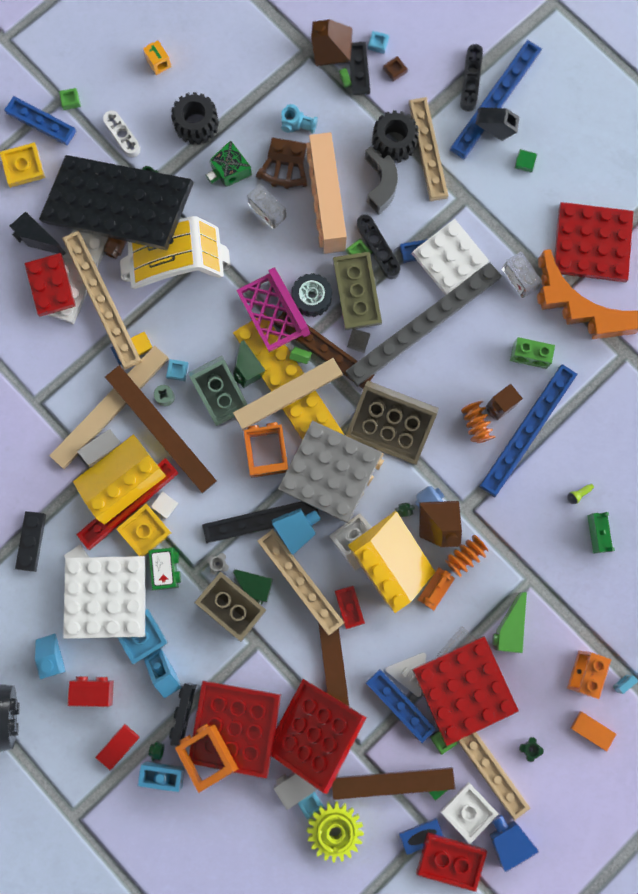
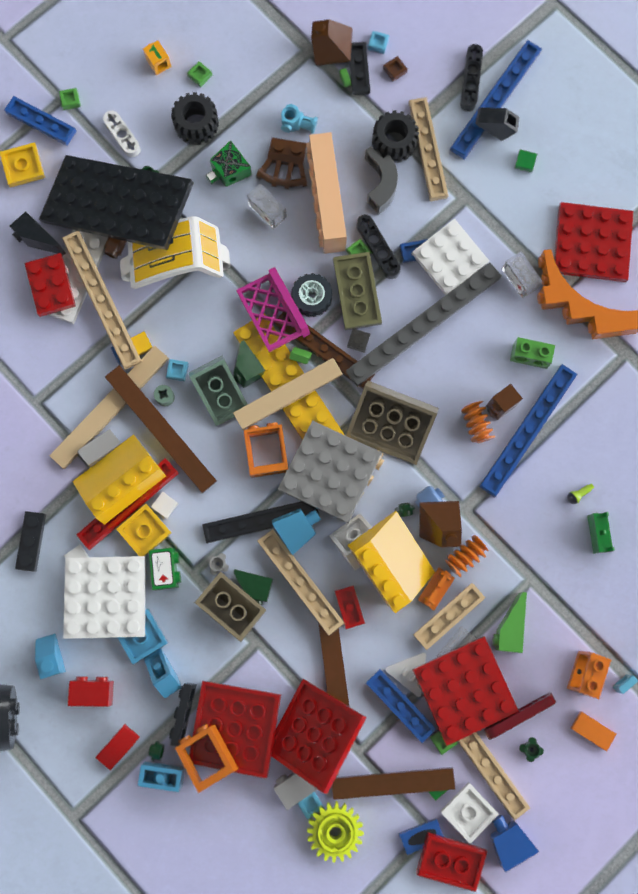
(199, 73): none -> bright green tile
(449, 616): none -> tan plate
(525, 713): none -> dark red beam

